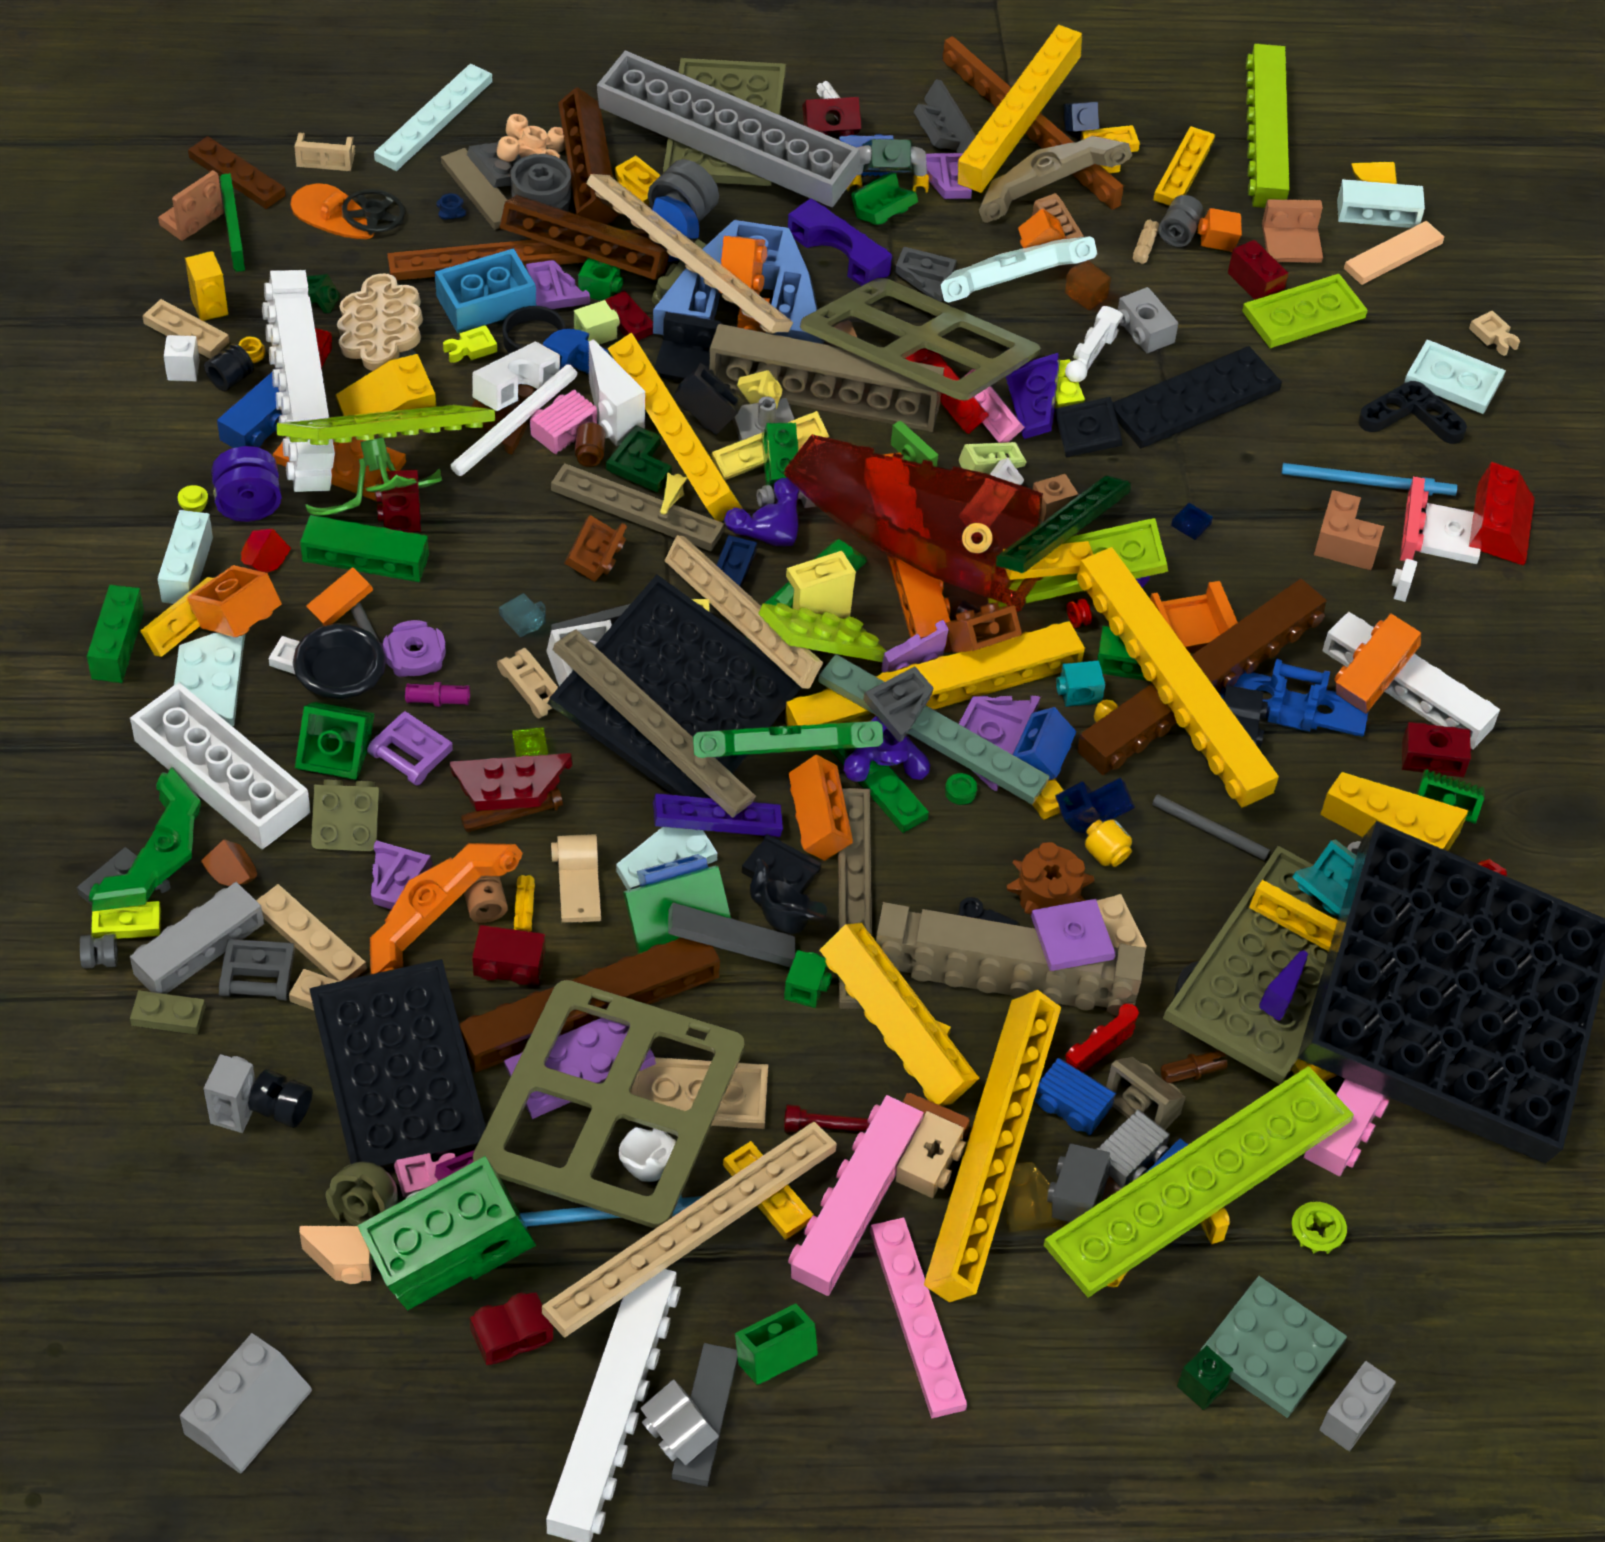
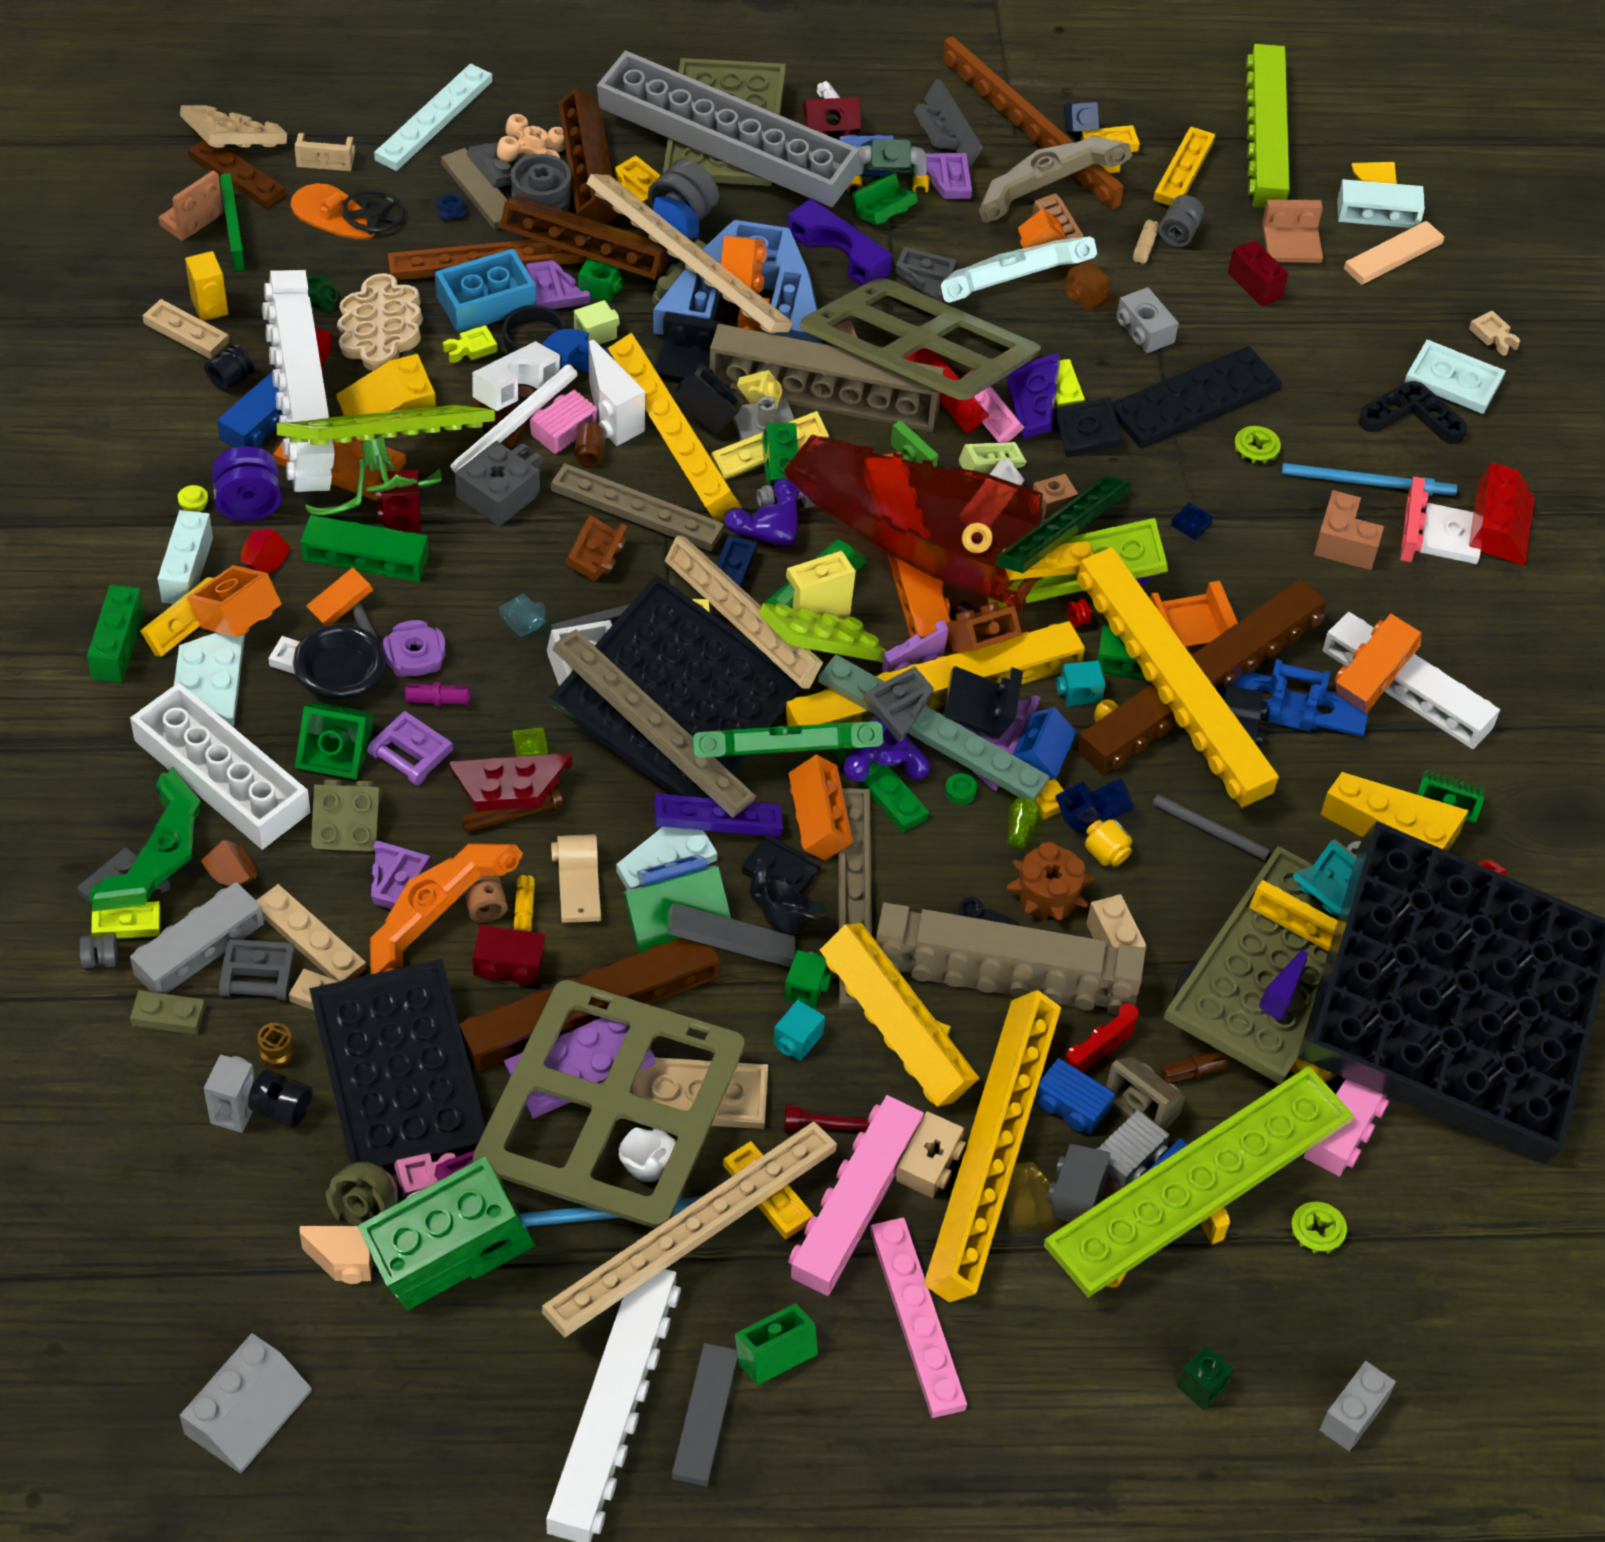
(181, 358): white brick -> none
(236, 129): none -> tan plate
(254, 348): yellow plate -> none
(275, 1045): none -> pearl gold wheel
(499, 481): none -> dark grey hinge
(510, 1328): dark red brick -> none
(529, 680): tan plate -> none
(631, 316): dark red plate -> none
(634, 460): dark green plate -> none
(673, 491): light yellow piece -> none
(678, 1422): light grey brick -> none
(798, 1030): none -> teal brick
(925, 1105): dark orange tile -> none
(982, 702): none -> black bracket
(1019, 108): yellow brick -> none
(1022, 819): none -> clear neon green cone
(1073, 935): medium lavender plate -> none
(1103, 332): white plate -> none
(1220, 229): orange brick -> none
(1262, 437): none -> lime gear
(1275, 1346): sand green plate -> none
(1304, 310): lime plate -> none
(1403, 579): white plate -> none
(1436, 749): dark red brick -> none

